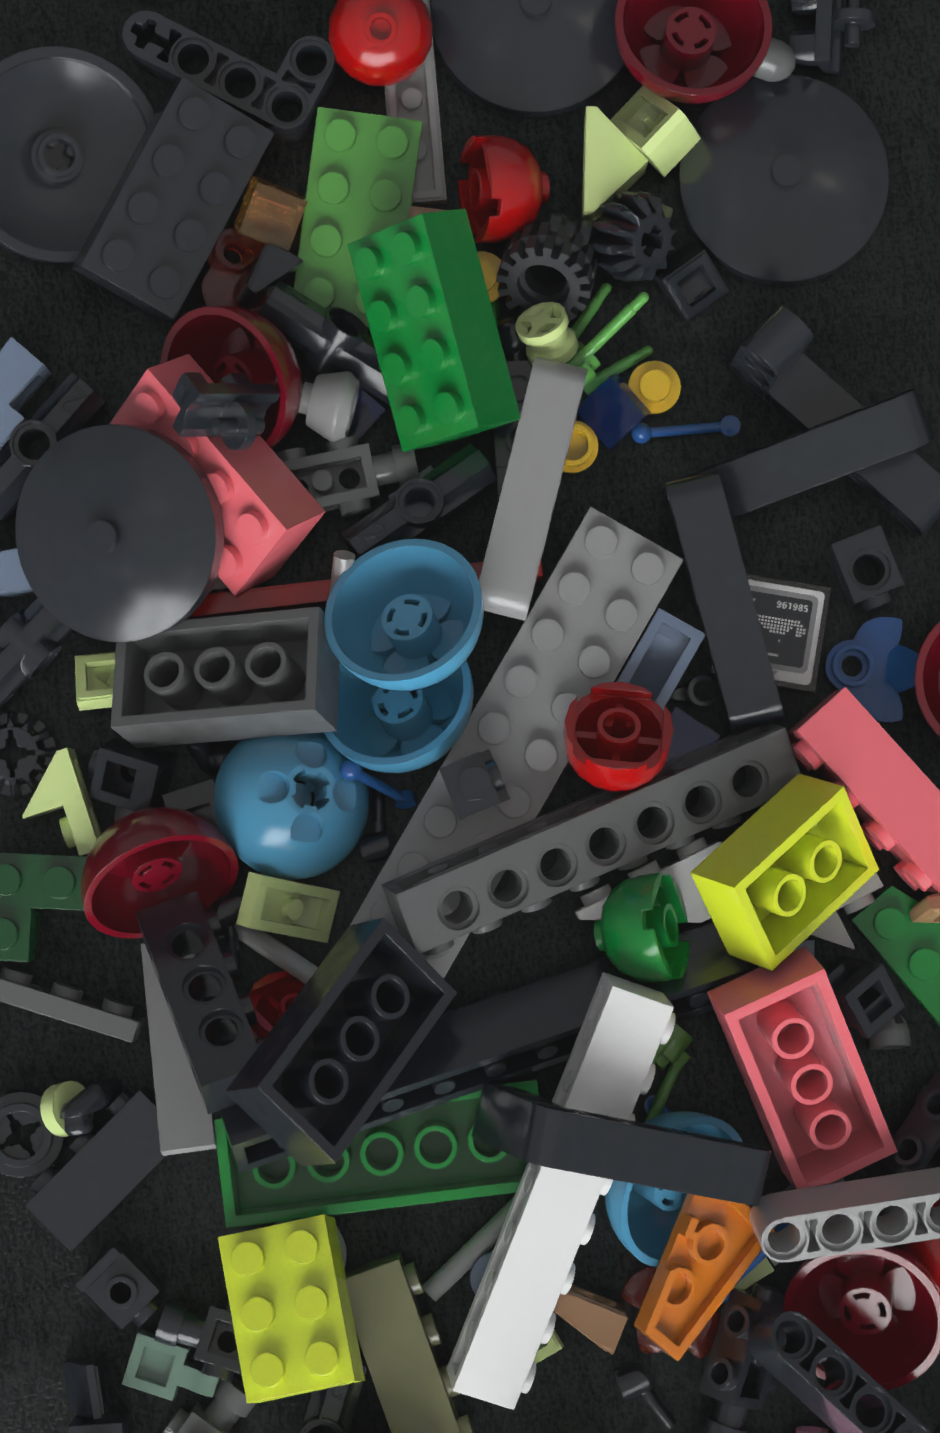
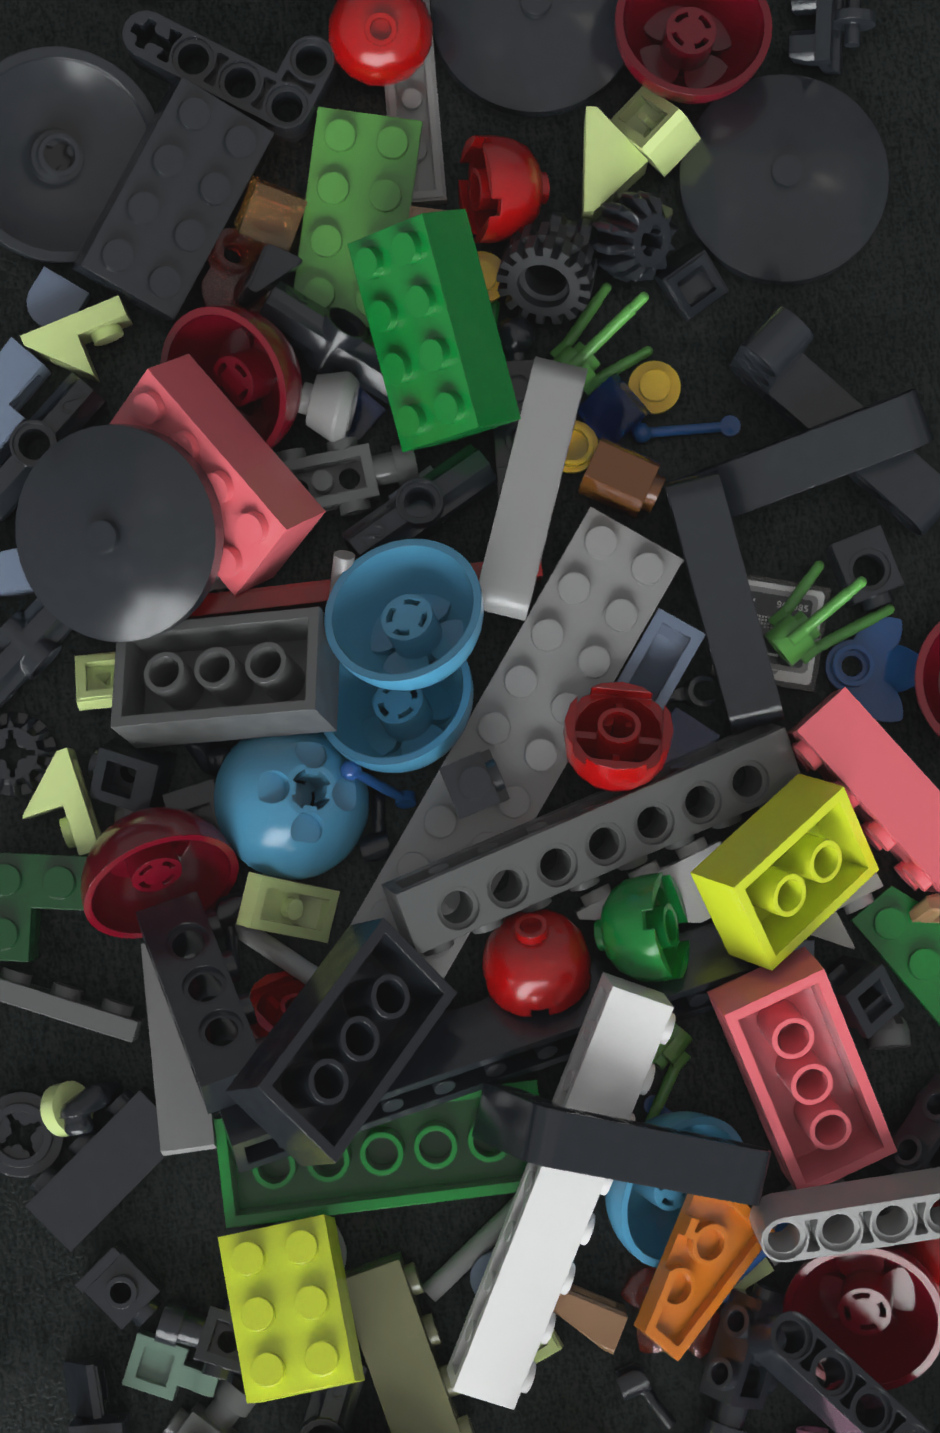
(54, 298): none -> sand blue tile
(65, 339): none -> yellowish green slope
(224, 409): black hips -> none
(536, 963): none -> red cylinder
(546, 333): yellowish green wheel -> none
(622, 479): none -> reddish brown brick
(777, 63): dark grey hinge -> none
(795, 635): none -> bright green plant

